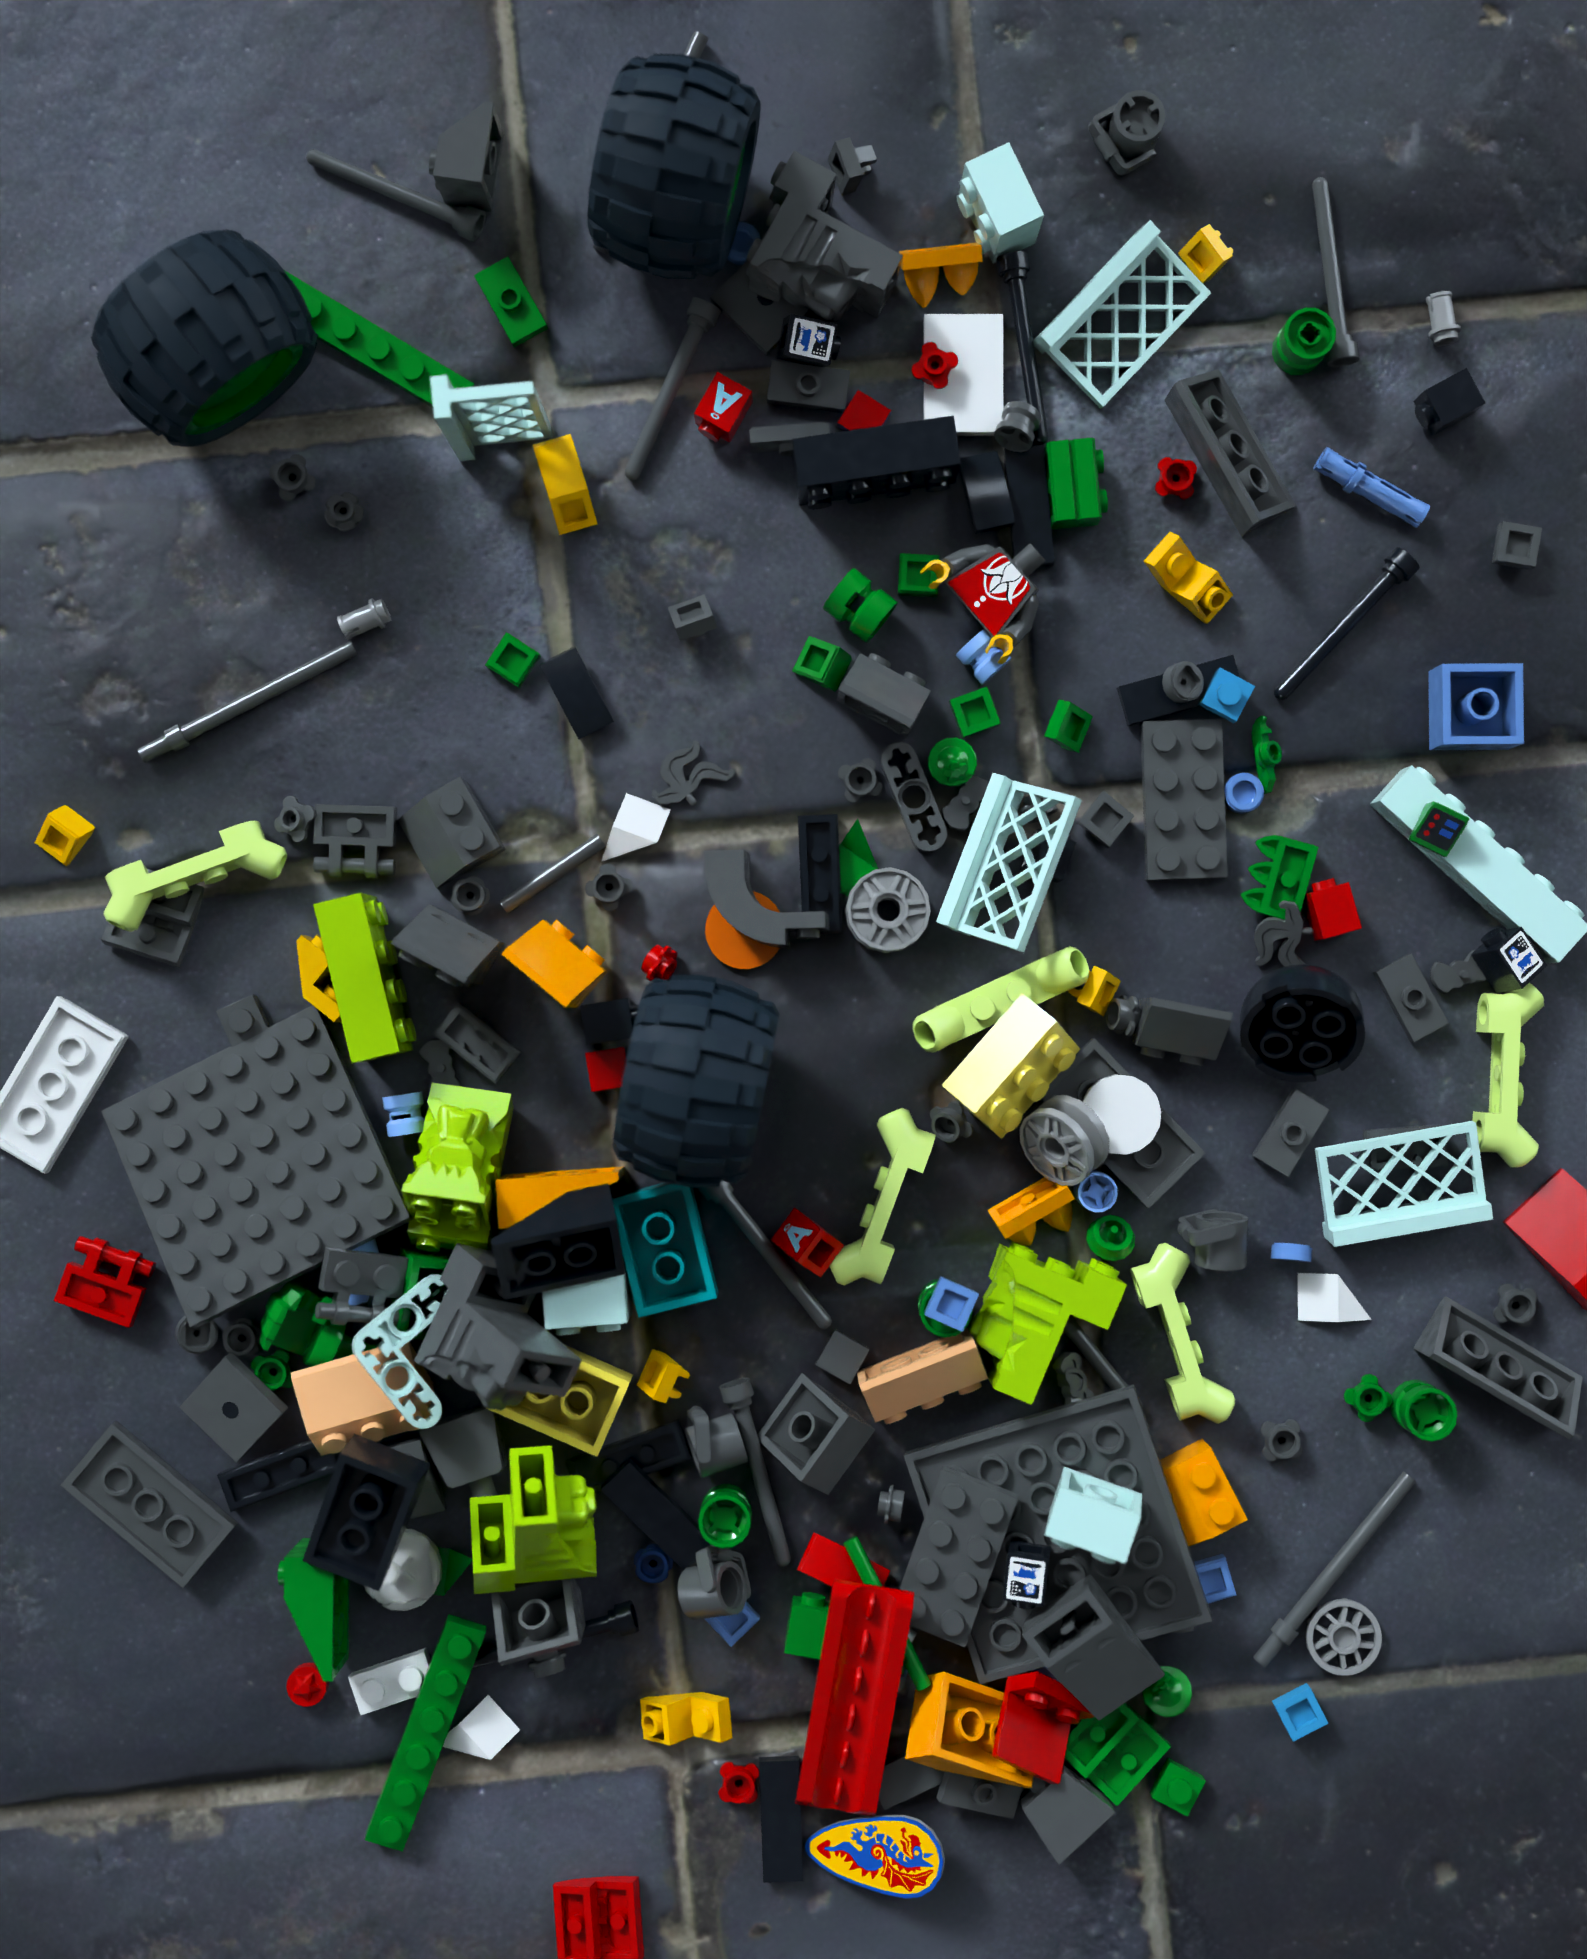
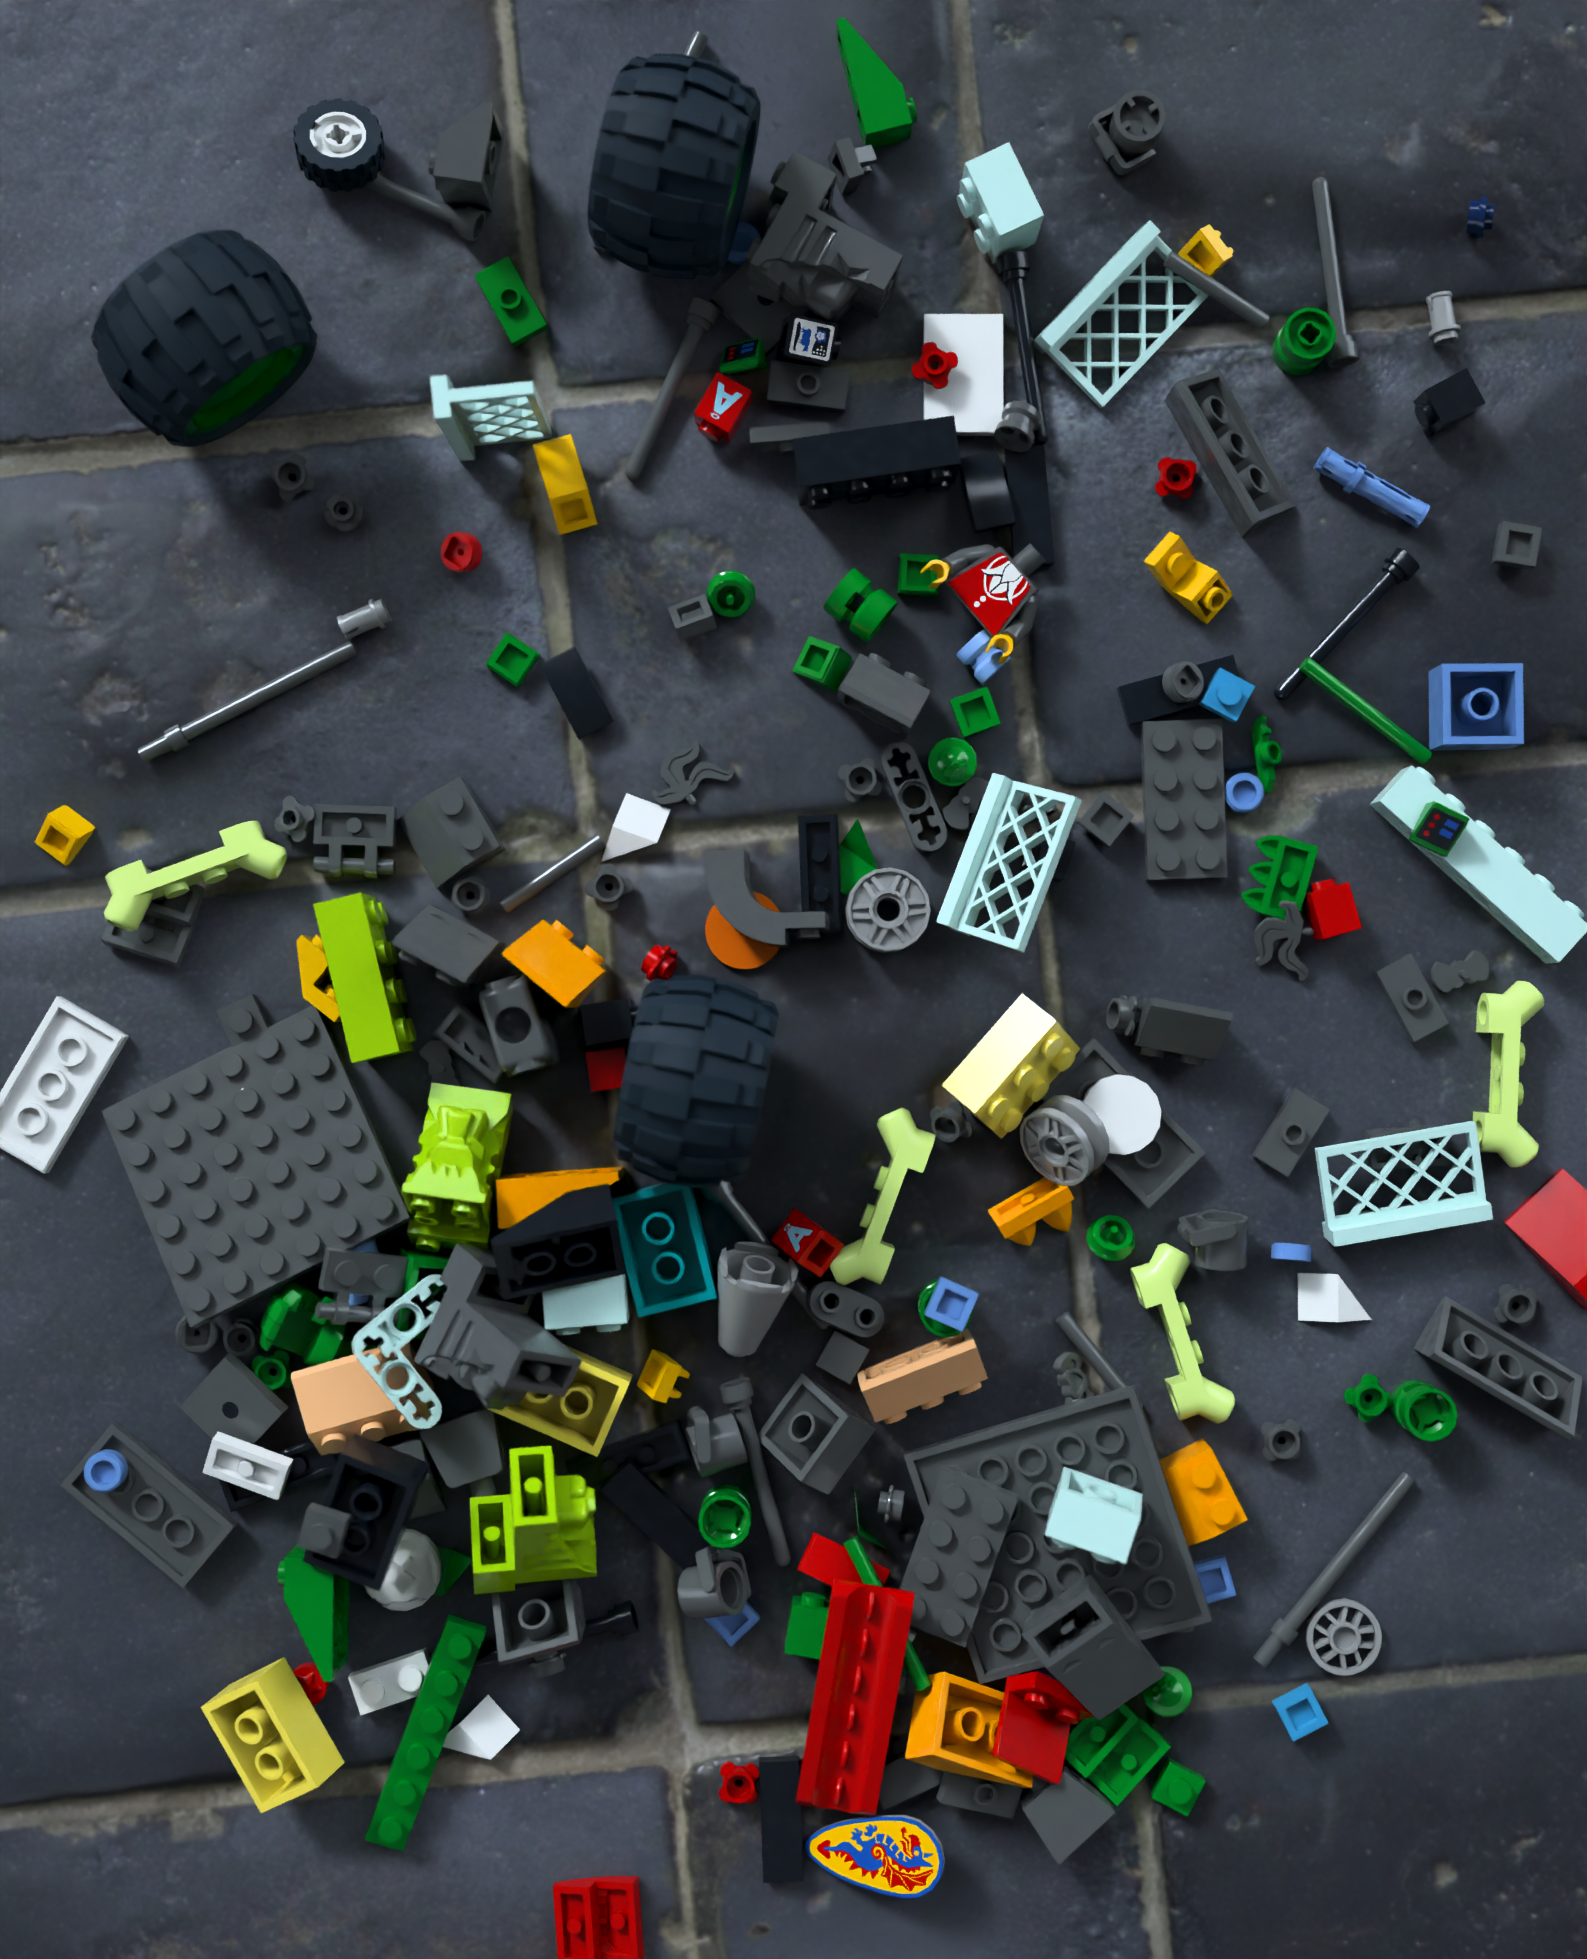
(100, 1293): red plate -> none
(105, 1470): none -> medium blue tile
(247, 1465): none -> white plate
(273, 1735): none -> light yellow brick
(324, 1530): none -> dark grey plate
(339, 145): none -> black wheel
(374, 346): green plate -> none
(401, 1105): light blue wheel -> none
(461, 552): none -> red tile
(518, 1025): none -> dark grey piece
(645, 1571): dark blue plate -> none
(682, 1716): yellow slope -> none
(730, 593): none -> green hat
(743, 357): none -> green slope
(750, 1294): none -> light grey cone
(846, 1311): none -> dark grey plate
(862, 1533): none -> green sticker
(863, 413): red tile -> none
(876, 92): none -> green slope
(923, 264): light orange tile -> none
(989, 1002): yellowish green plate -> none
(1026, 1574): brick -> none
(1029, 1310): lime brick -> none
(1068, 726): green plate -> none
(1074, 483): green brick -> none
(1097, 990): yellow tile -> none
(1098, 1196): light blue wheel -> none
(1216, 290): none -> dark grey bar
(1302, 1023): black cylinder -> none
(1365, 710): none -> green bar
(1480, 216): none -> dark blue plate
(1508, 959): black brick -> none

